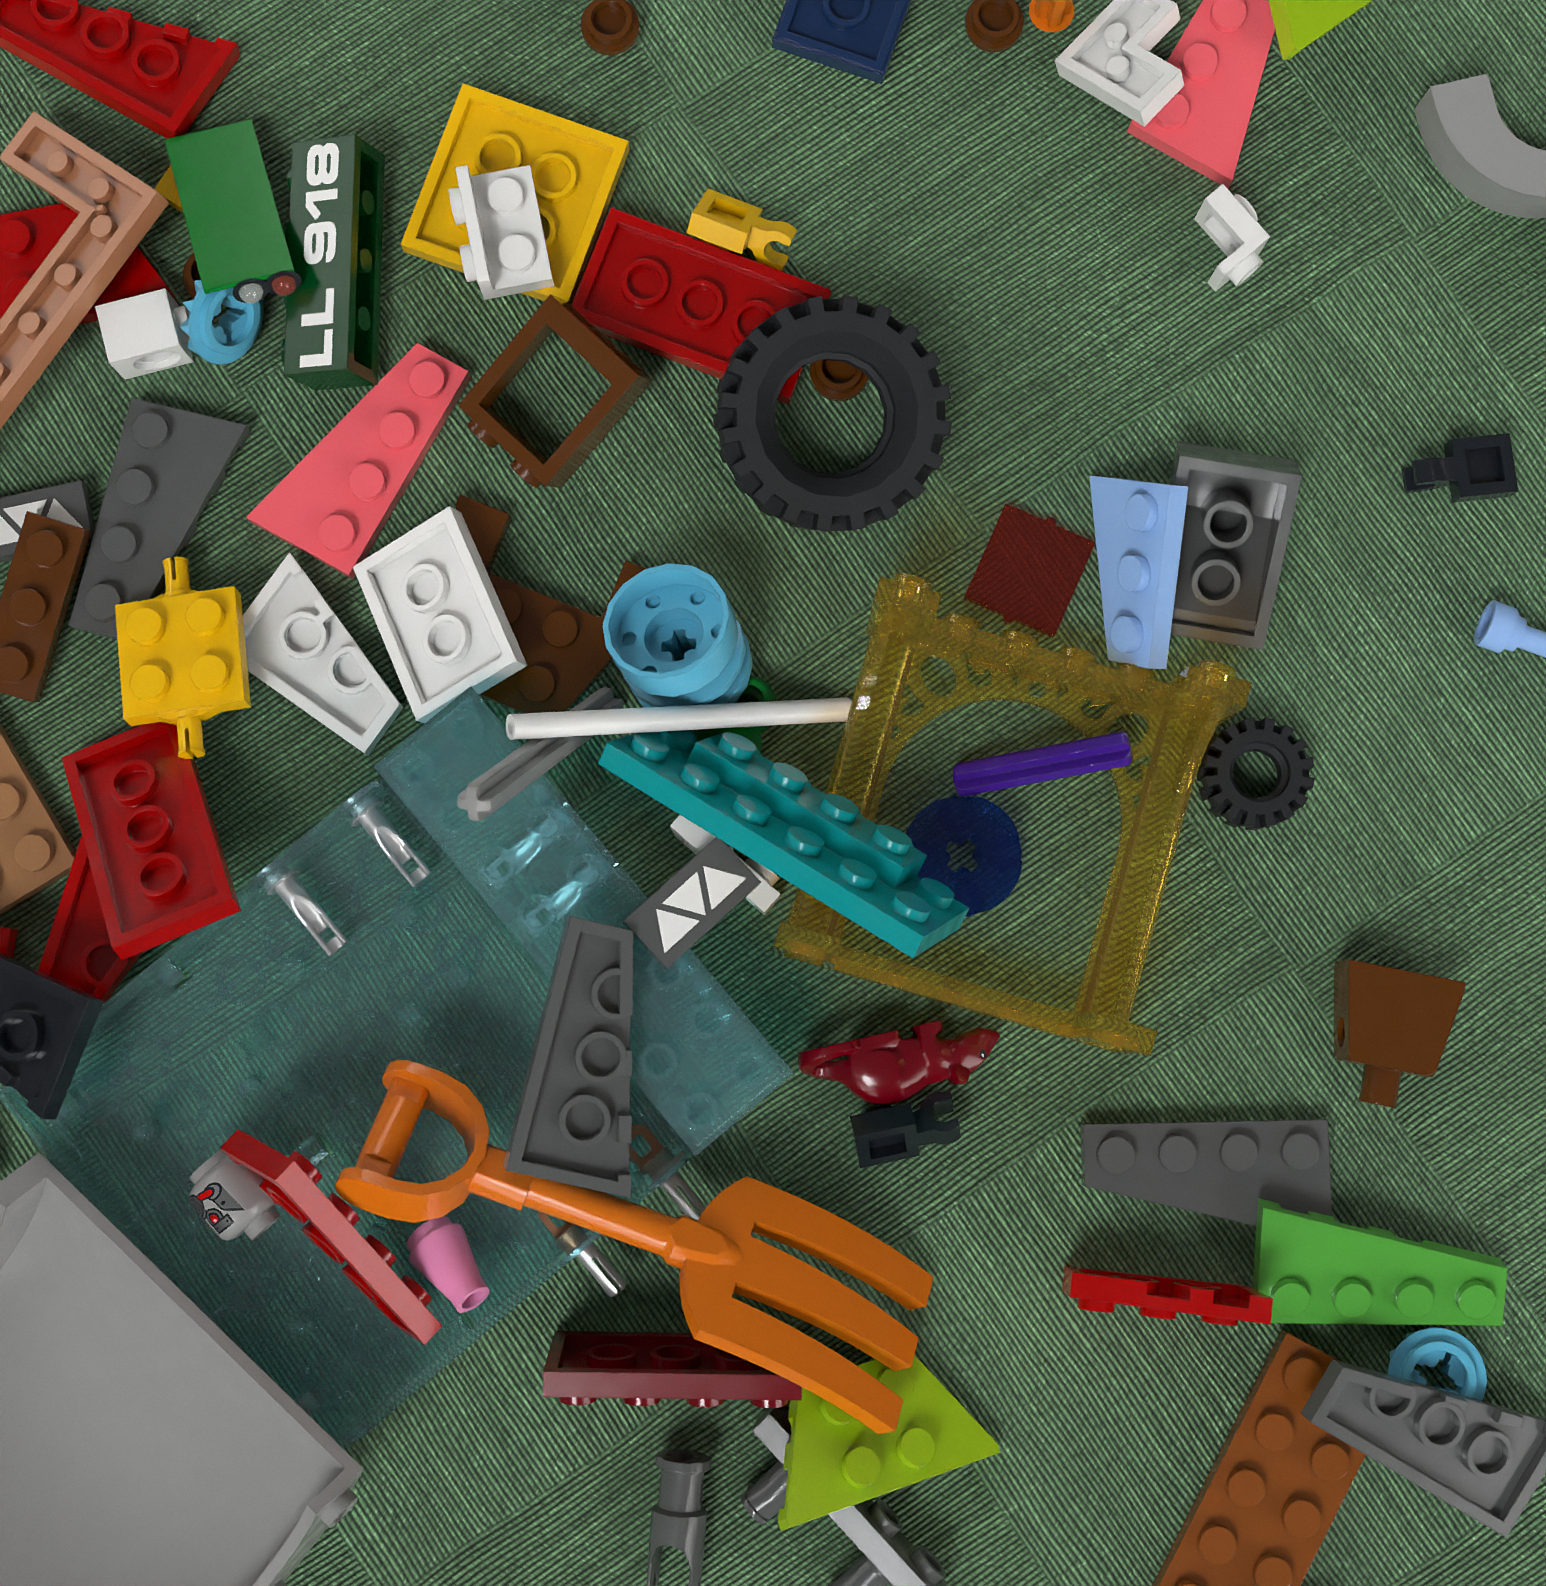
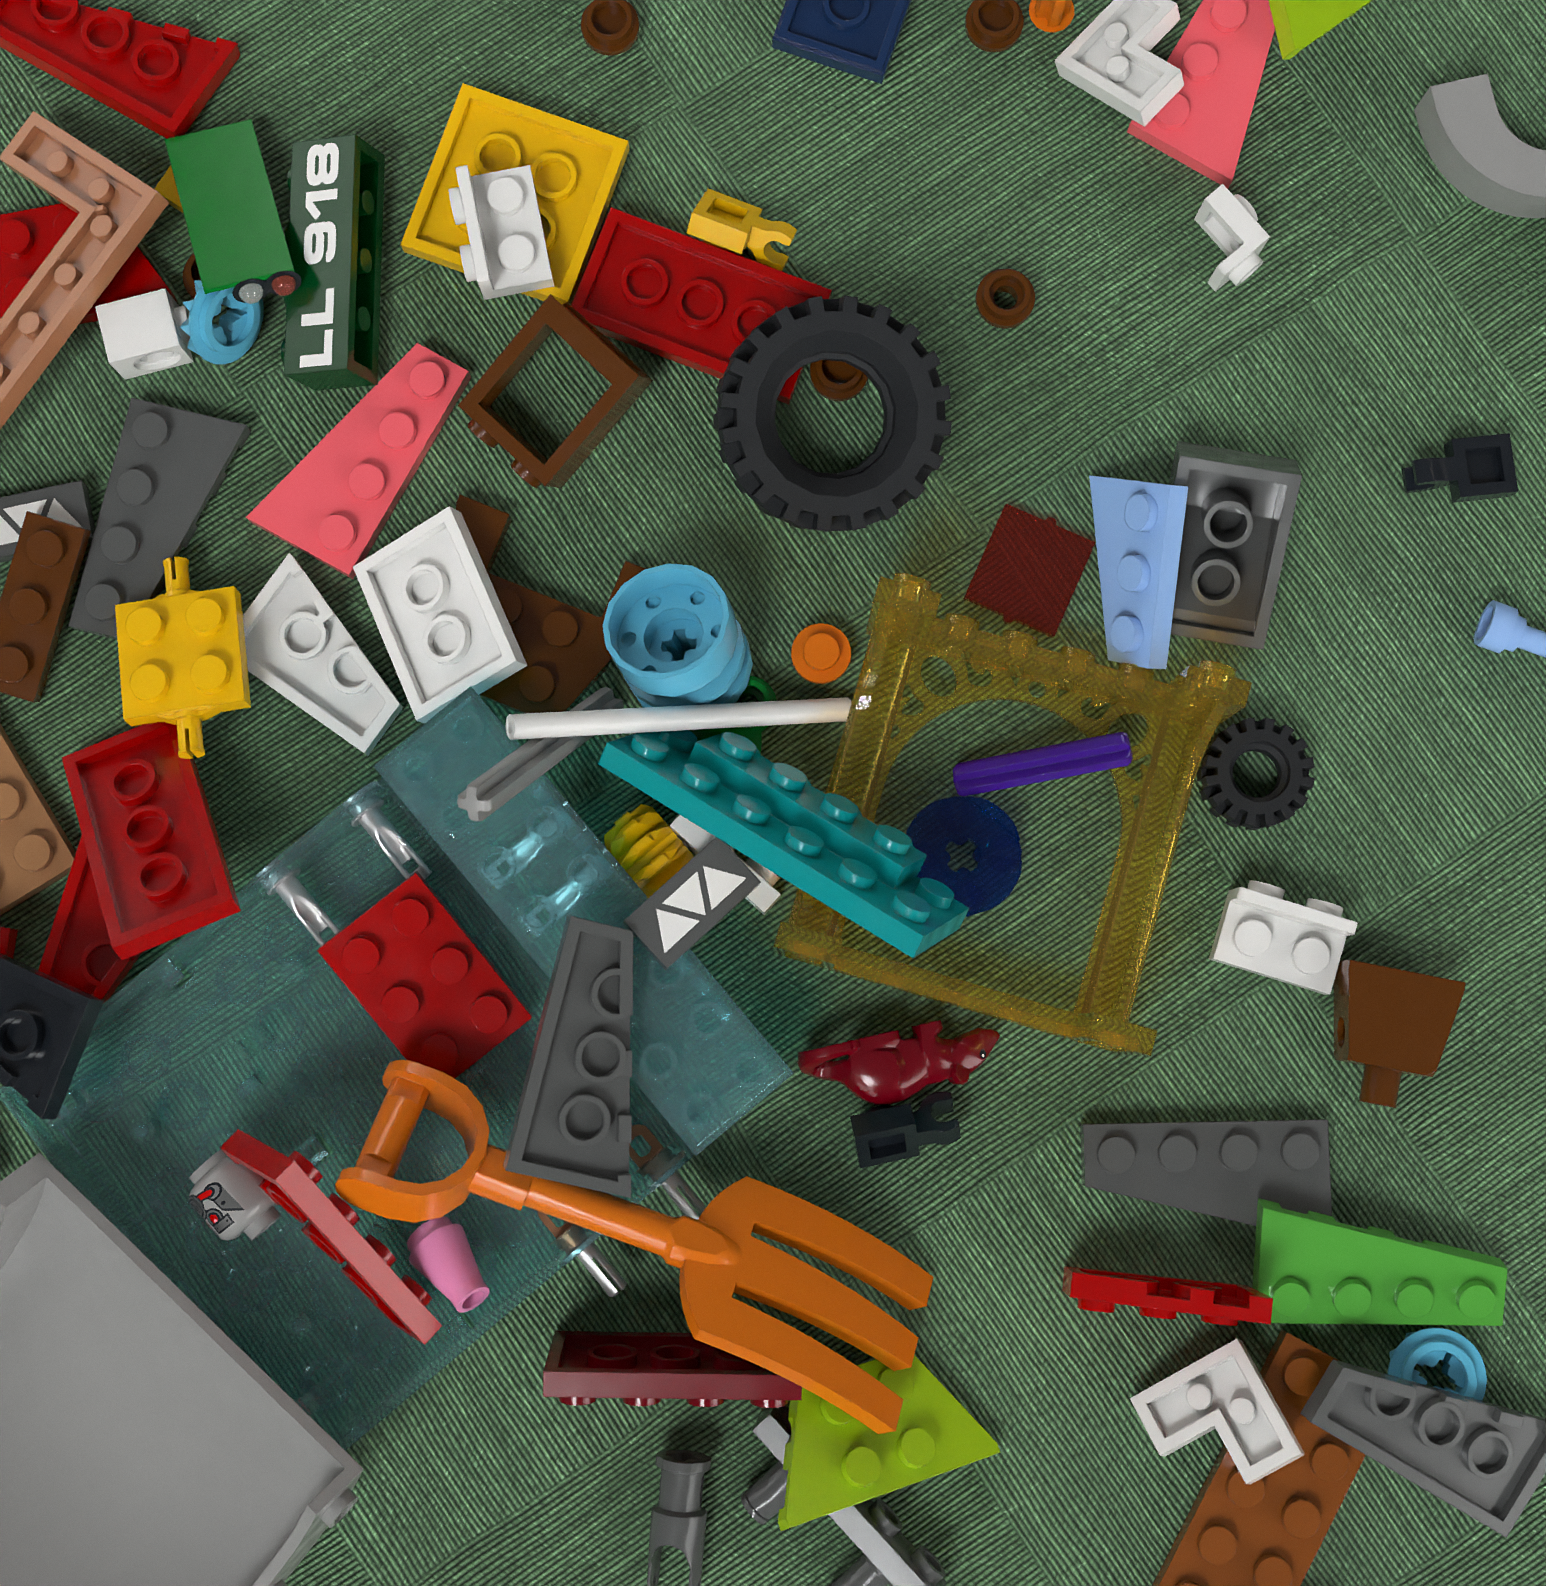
(425, 979): none -> red plate
(646, 848): none -> yellow gear
(821, 653): none -> orange plate
(1010, 282): none -> reddish brown plate
(1224, 1395): none -> white plate
(1282, 937): none -> white bracket

